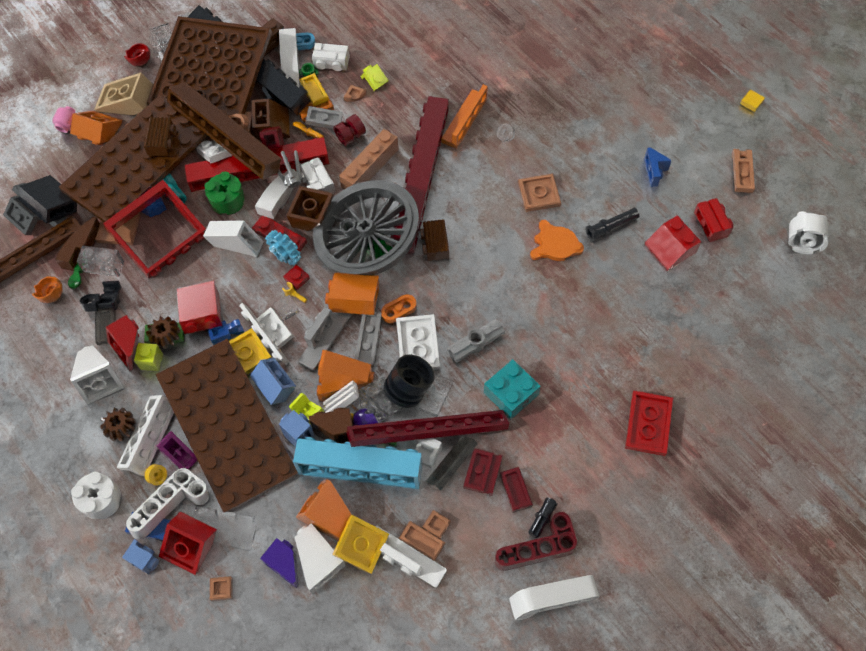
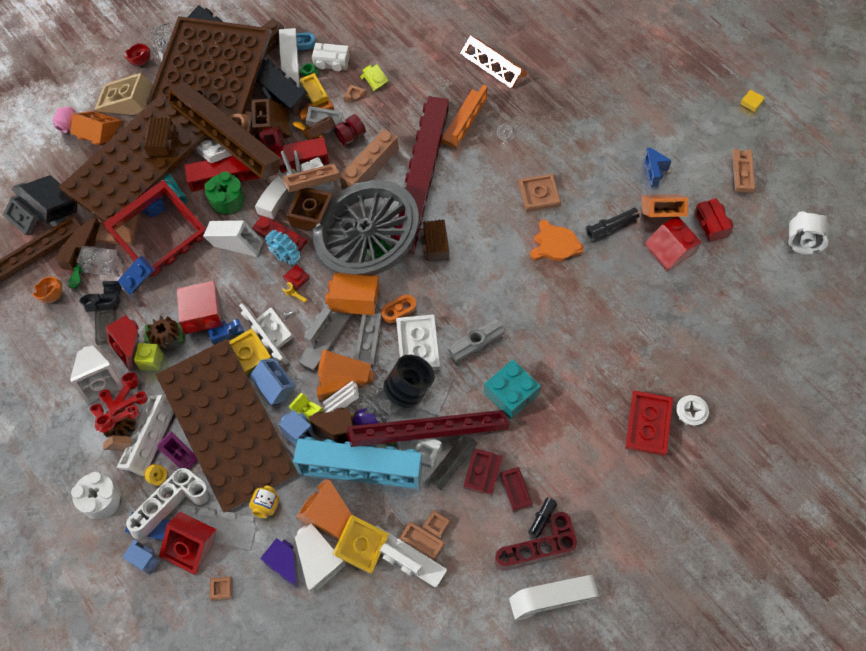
(107, 421): none -> red plant
(117, 443): none -> nougat tile
(136, 275): none -> blue plate
(264, 502): none -> head
(311, 177): none -> nougat plate
(319, 127): none -> reddish brown beam
(498, 57): none -> fence
(665, 205): none -> orange brick
(698, 405): none -> white gear

